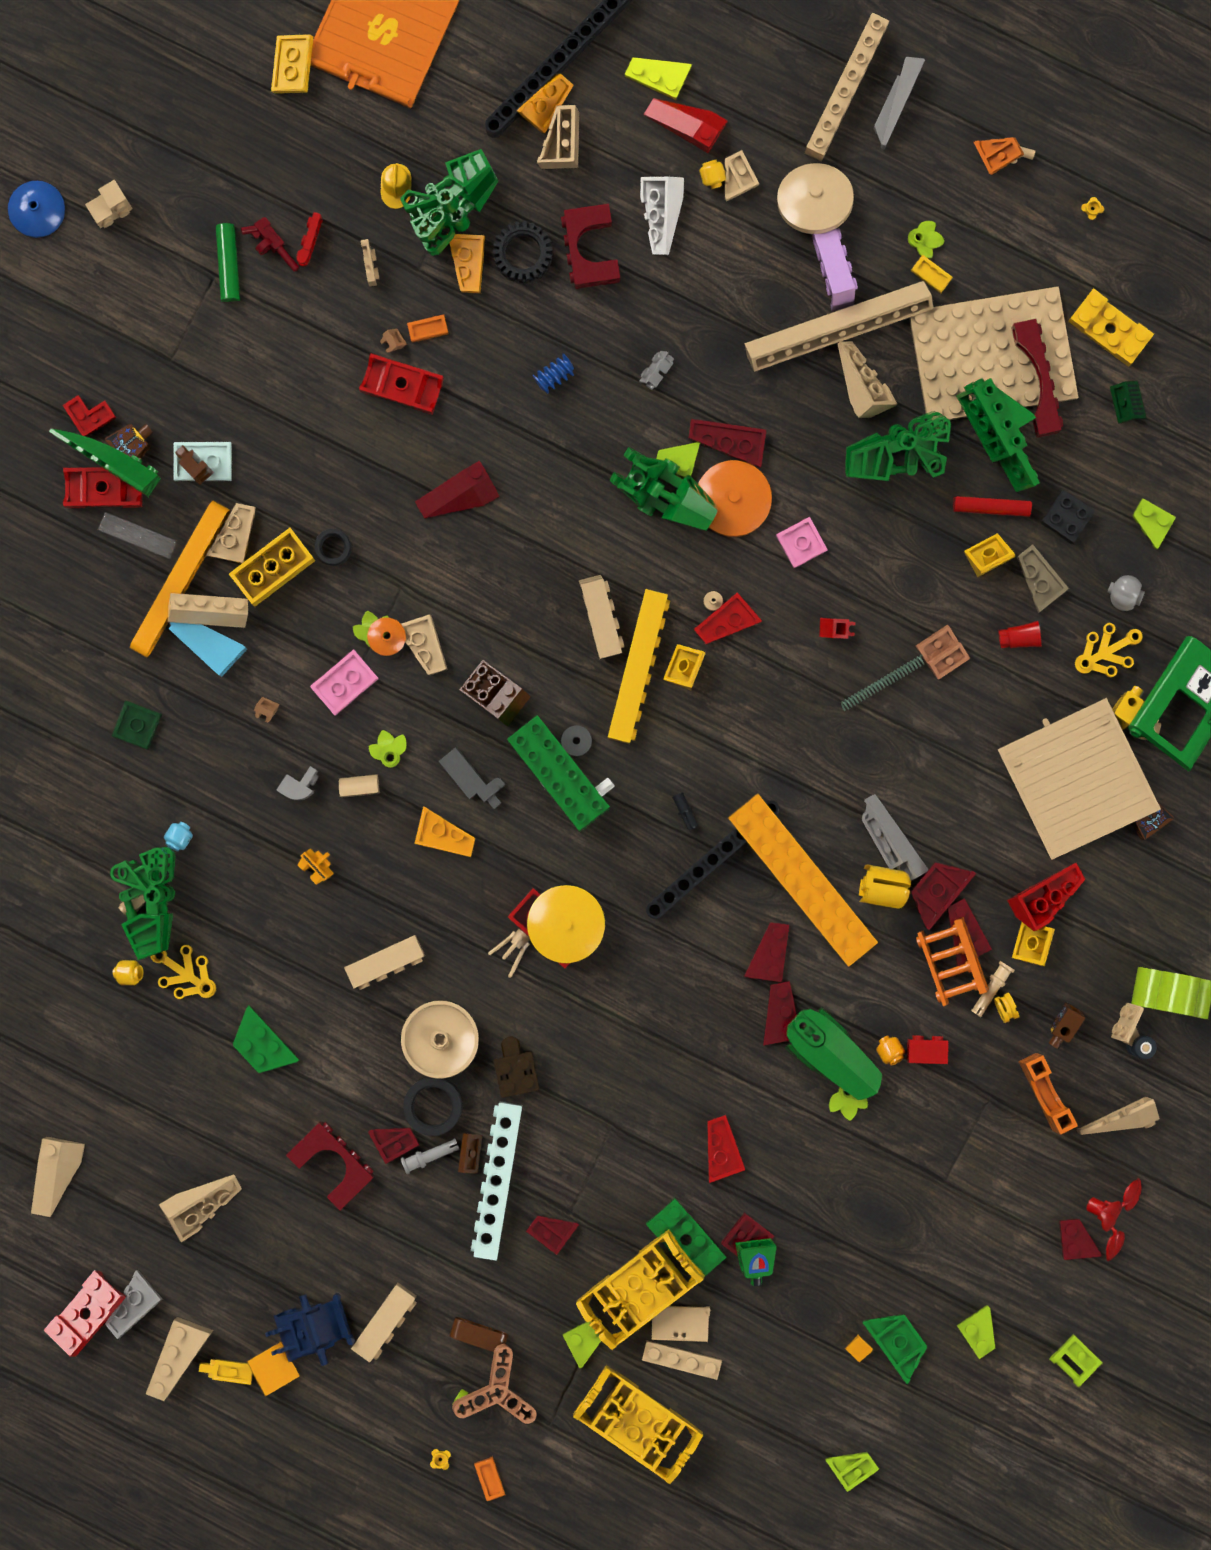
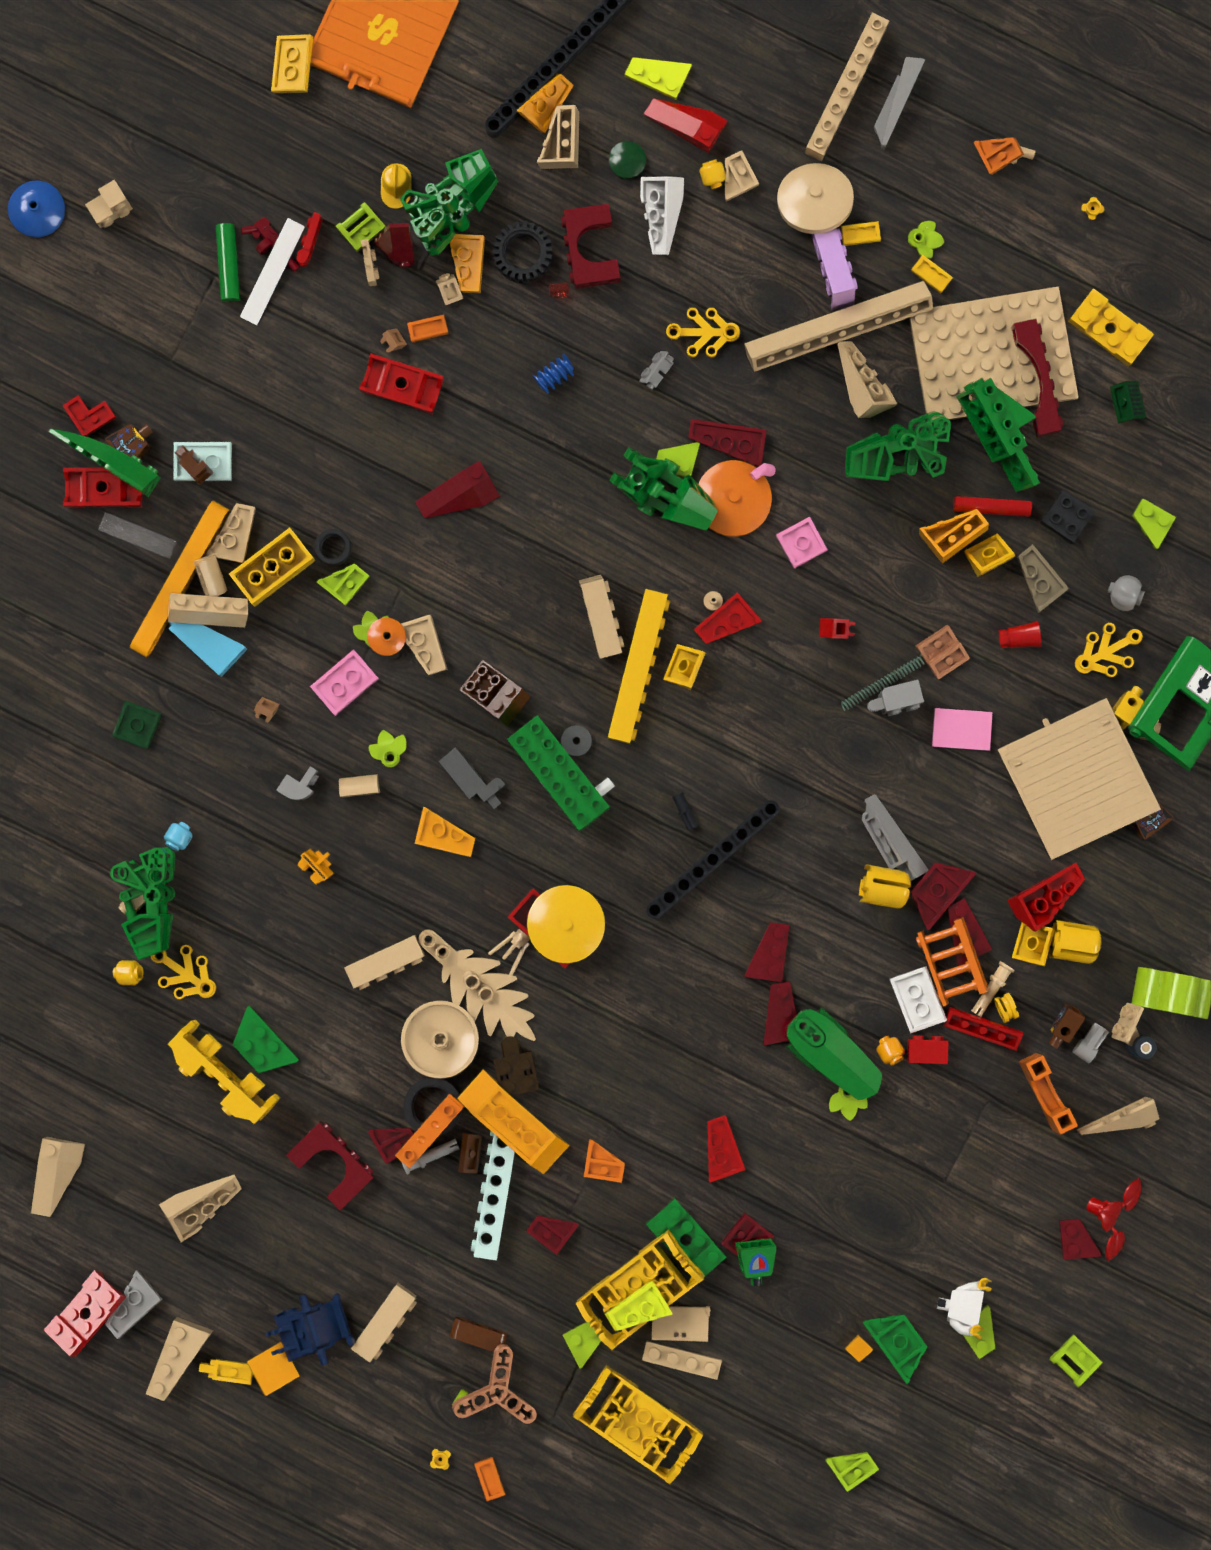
(195, 1056): none -> yellow piece
(210, 575): none -> tan brick
(272, 271): none -> white sticker
(344, 583): none -> lime wing
(367, 229): none -> lime plate
(397, 244): none -> dark red wedge
(429, 1130): none -> orange fence
(449, 288): none -> tan bracket
(481, 987): none -> tan plant
(512, 1122): none -> light orange slope
(559, 290): none -> clear red plate
(603, 1164): none -> orange wing
(627, 159): none -> dark green dish
(641, 1306): none -> neon yellow wing
(706, 332): none -> yellow plant
(763, 470): none -> bright pink arm
(802, 880): light orange plate -> none
(860, 233): none -> yellow plate
(898, 697): none -> light grey hinge
(918, 999): none -> white tile
(954, 534): none -> light orange wedge
(962, 729): none -> bright pink tile
(965, 1307): none -> white torso
(983, 1028): none -> red brick
(1075, 942): none -> yellow cylinder
(1088, 1046): none -> light grey piece

